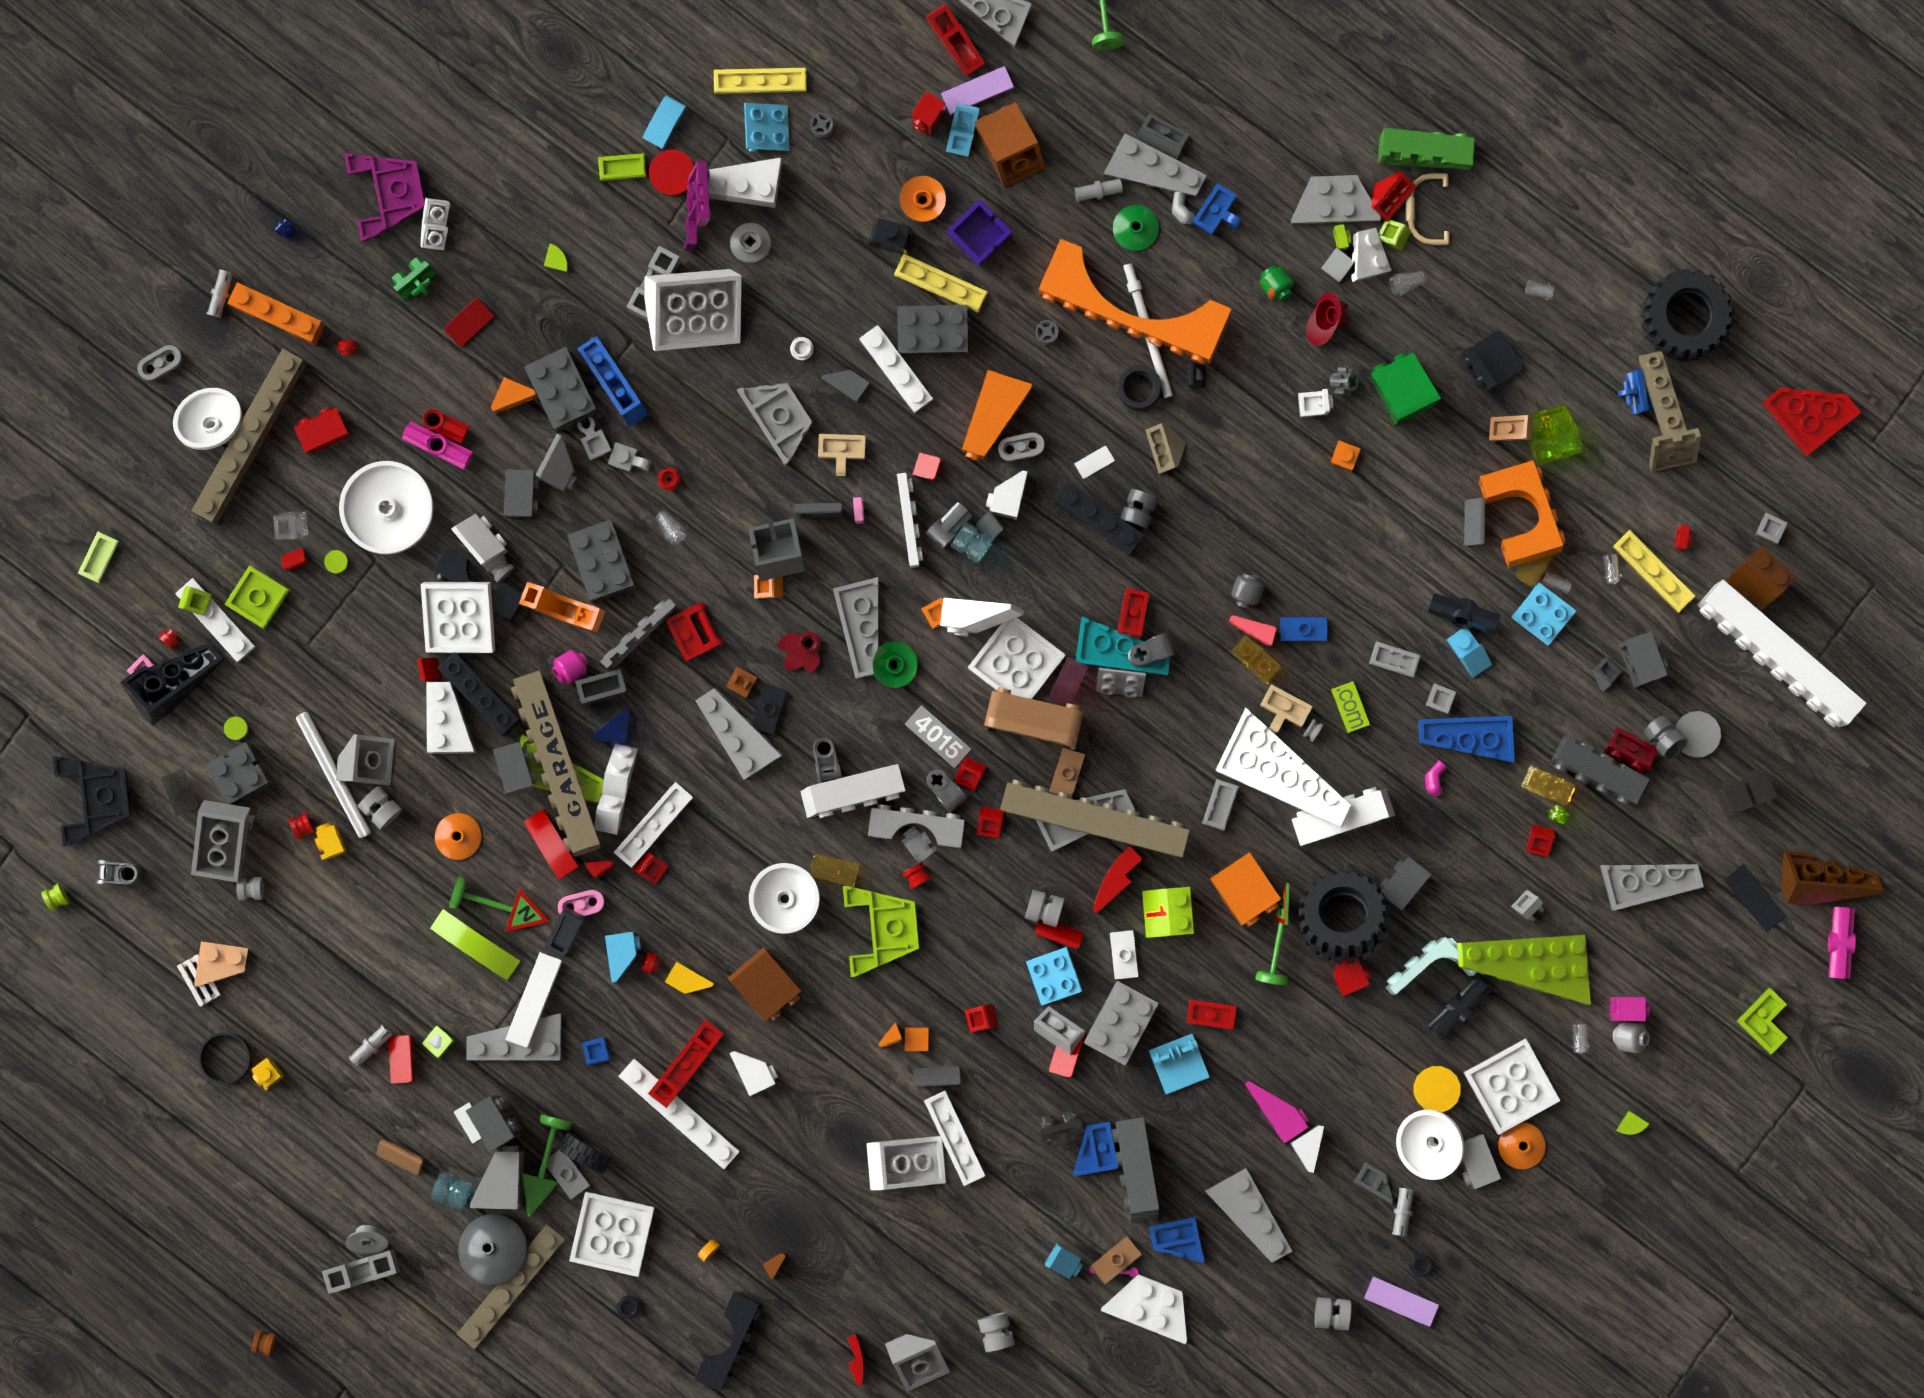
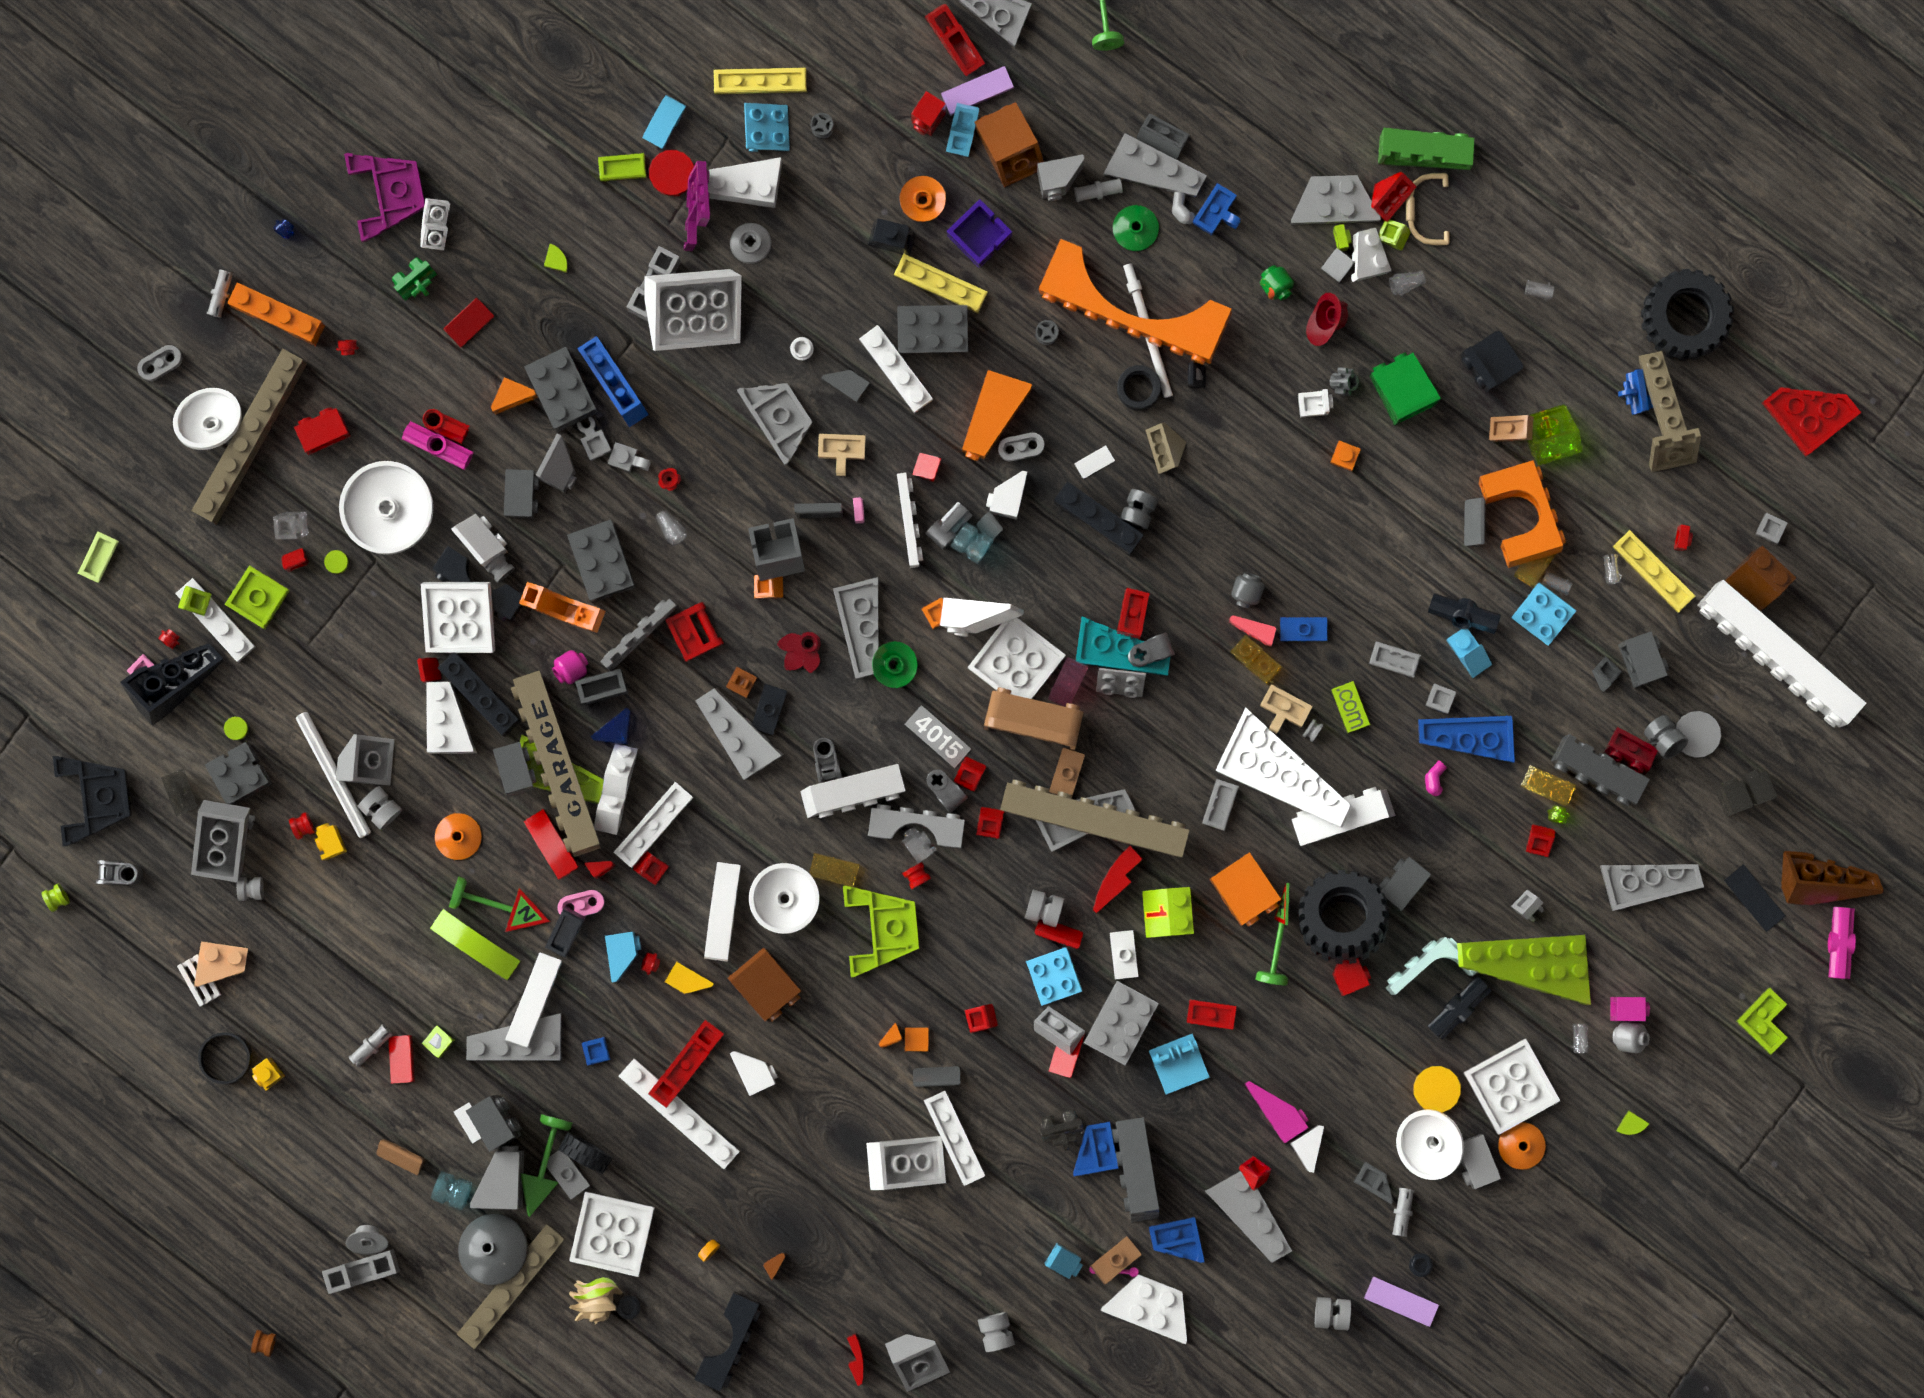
(595, 1299): none -> tan hair
(722, 912): none -> white slope
(1058, 176): none -> light grey slope
(1255, 1172): none -> red slope

